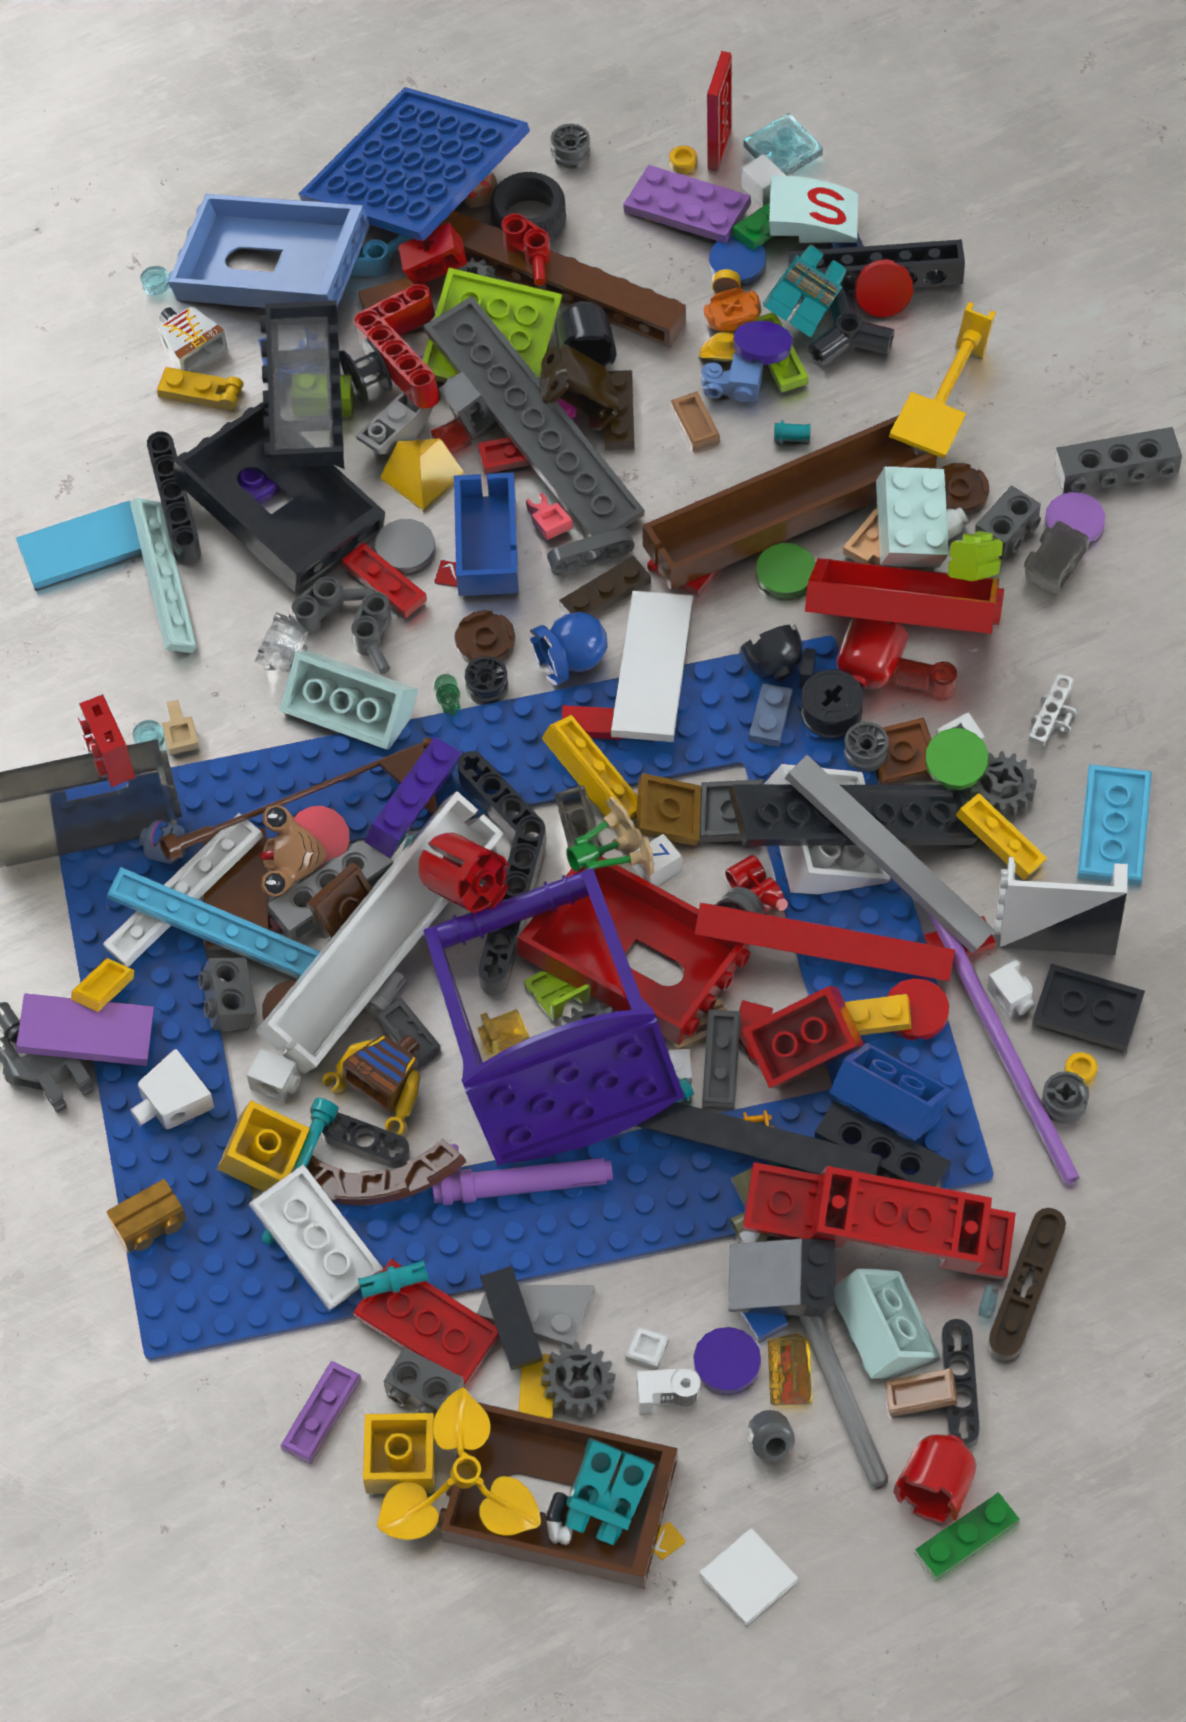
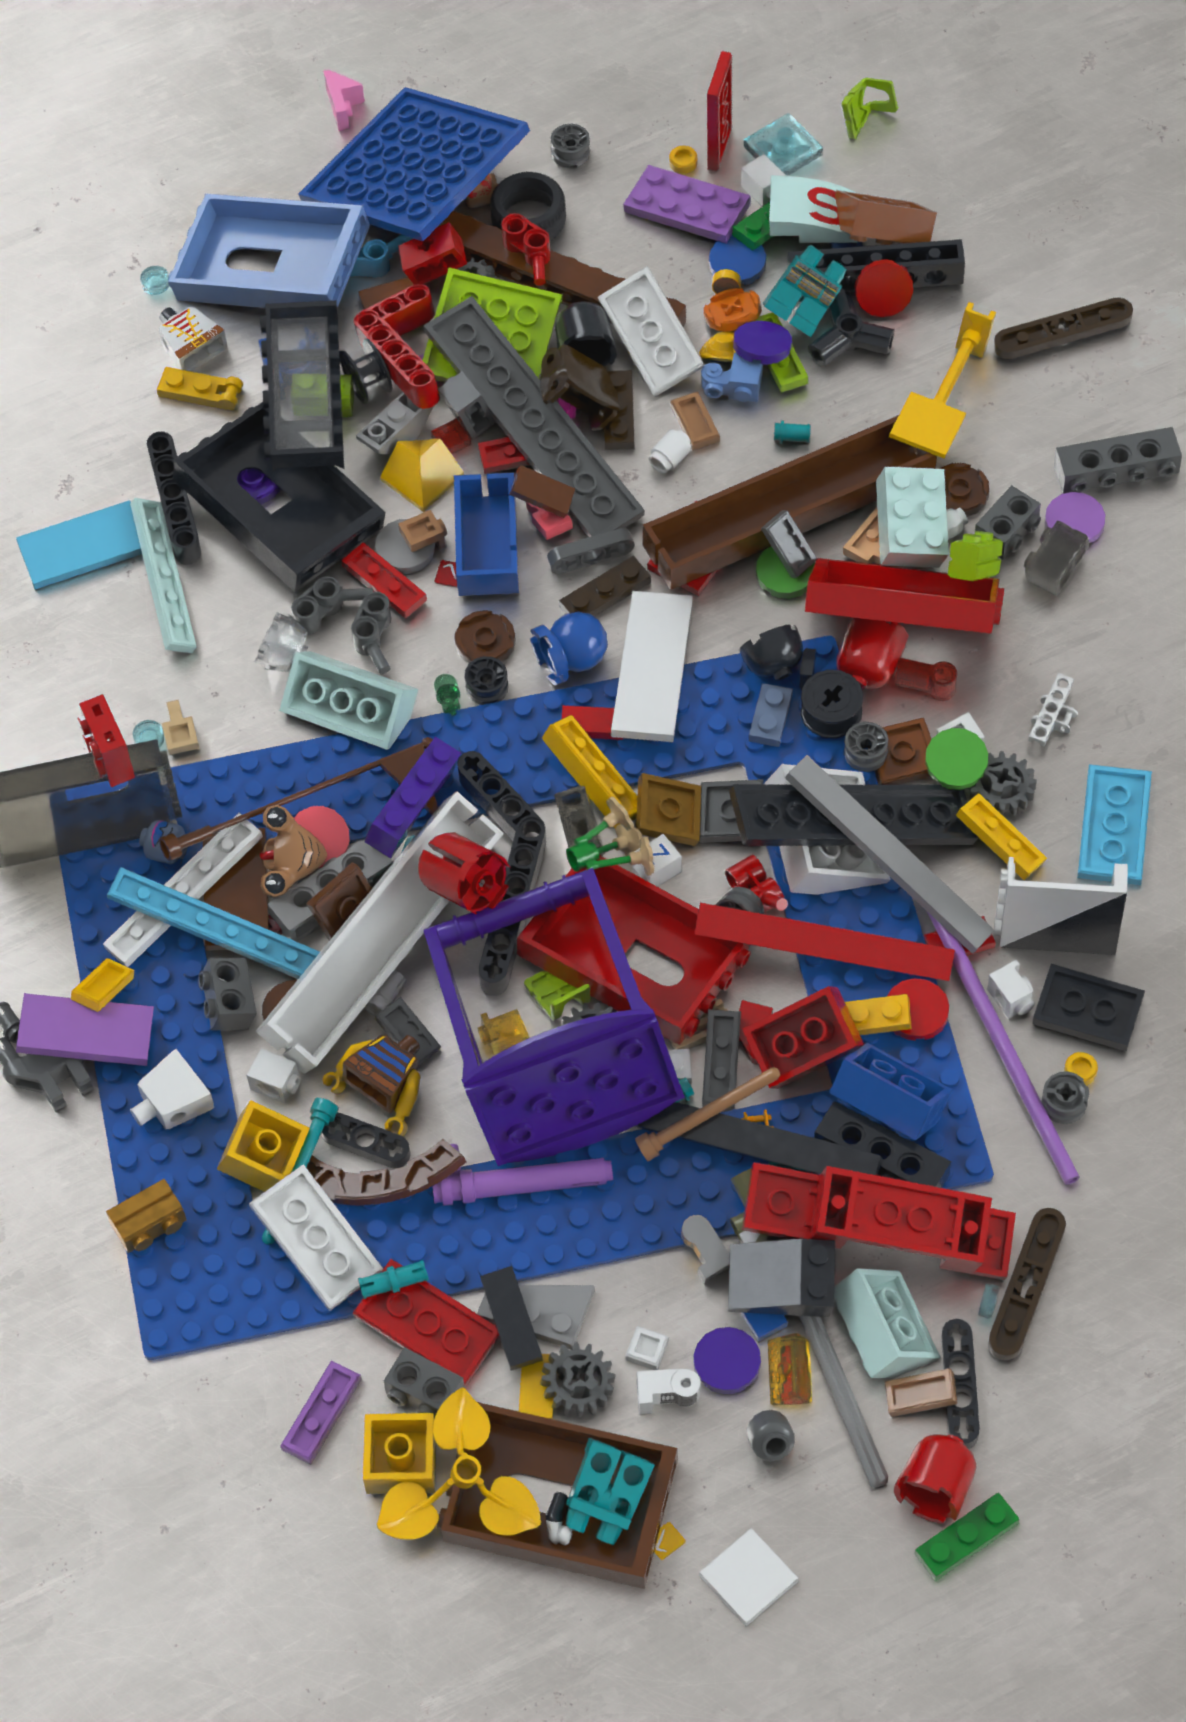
(342, 95): none -> bright pink slope
(423, 531): none -> medium nougat bracket
(542, 491): none -> reddish brown tile
(651, 331): none -> white tile
(652, 1143): none -> medium nougat piece
(670, 451): none -> white brick
(701, 1236): none -> light grey leg
(789, 543): none -> dark grey plate
(857, 113): none -> lime piece
(883, 218): none -> dark orange slope
(1081, 323): none -> dark brown piece

